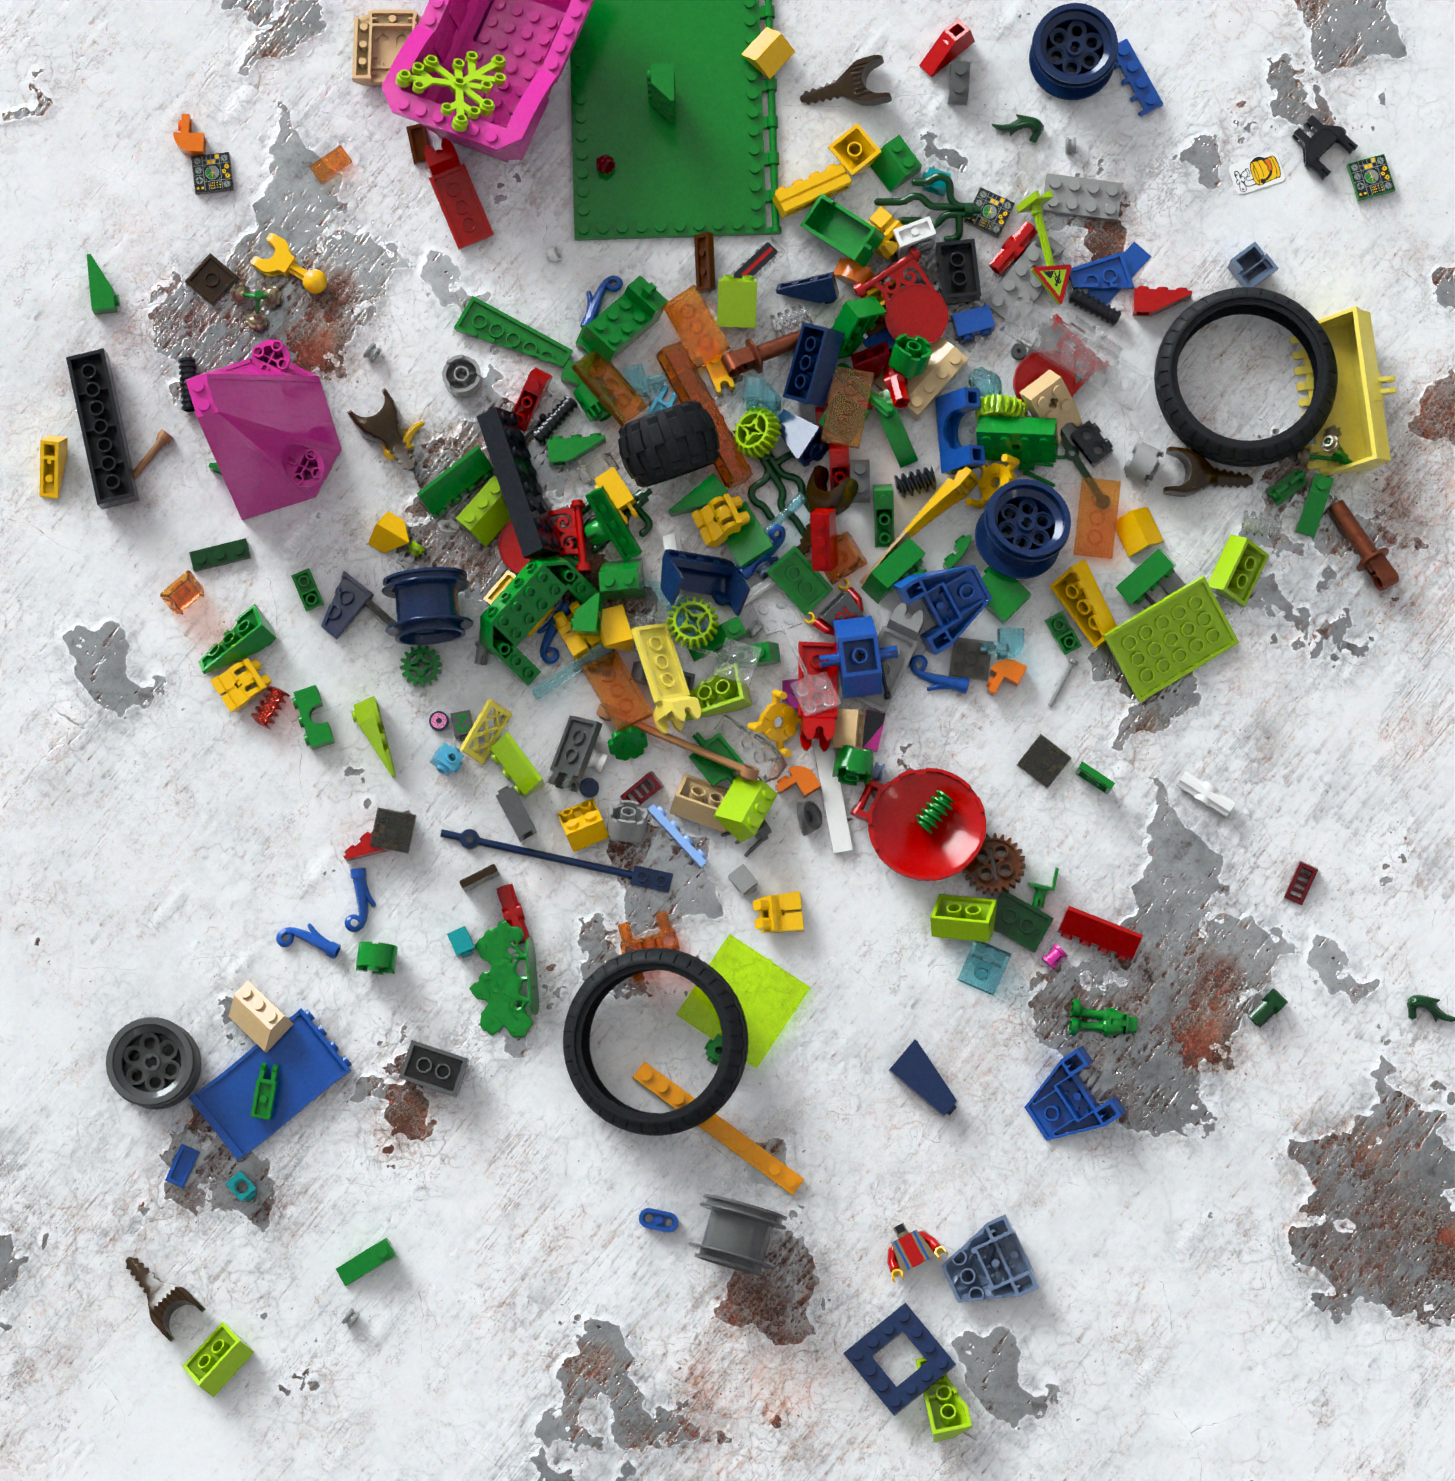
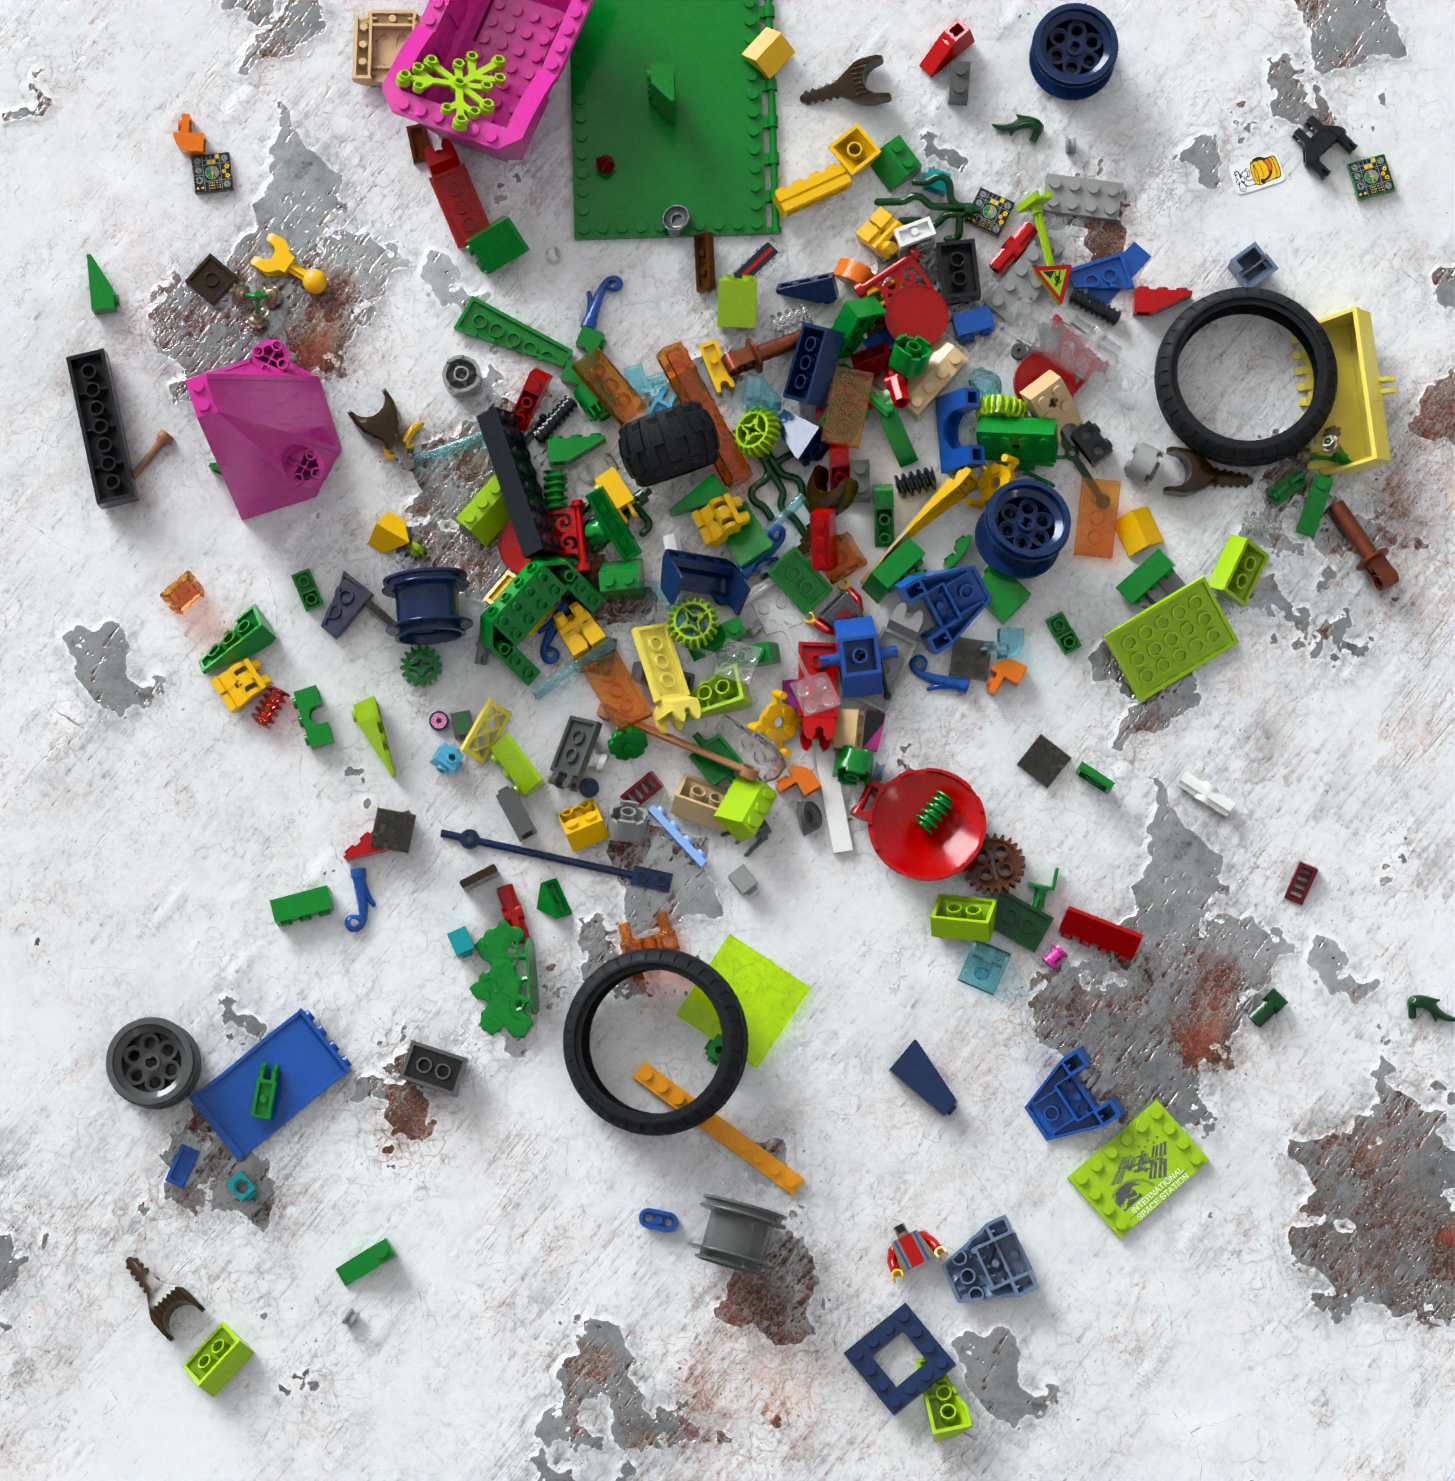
(52, 465): yellow slope -> none
(187, 371): black piece -> none
(220, 555): dark green plate -> none
(258, 1017): tan slope -> none
(302, 906): none -> green brick
(314, 938): blue plant -> none
(330, 164): clear orange tile -> none
(372, 352): light grey bush -> none
(377, 958): green brick -> none
(449, 447): none -> clear light blue piece
(455, 482): green slope -> none
(496, 245): none -> green slope
(552, 900): none -> green slope
(554, 489): none -> green piece
(588, 617): green slope -> none
(615, 629): yellow slope -> none
(625, 319): green hinge -> none
(676, 219): none -> dark grey piece
(696, 326): clear orange tile -> none
(772, 909): yellow hips -> none
(842, 230): green piece -> none
(1072, 662): light grey piece -> none
(1084, 602): yellow wedge -> none
(1111, 1022): green piece -> none
(1137, 79): blue hinge -> none
(1138, 1169): none -> lime plate

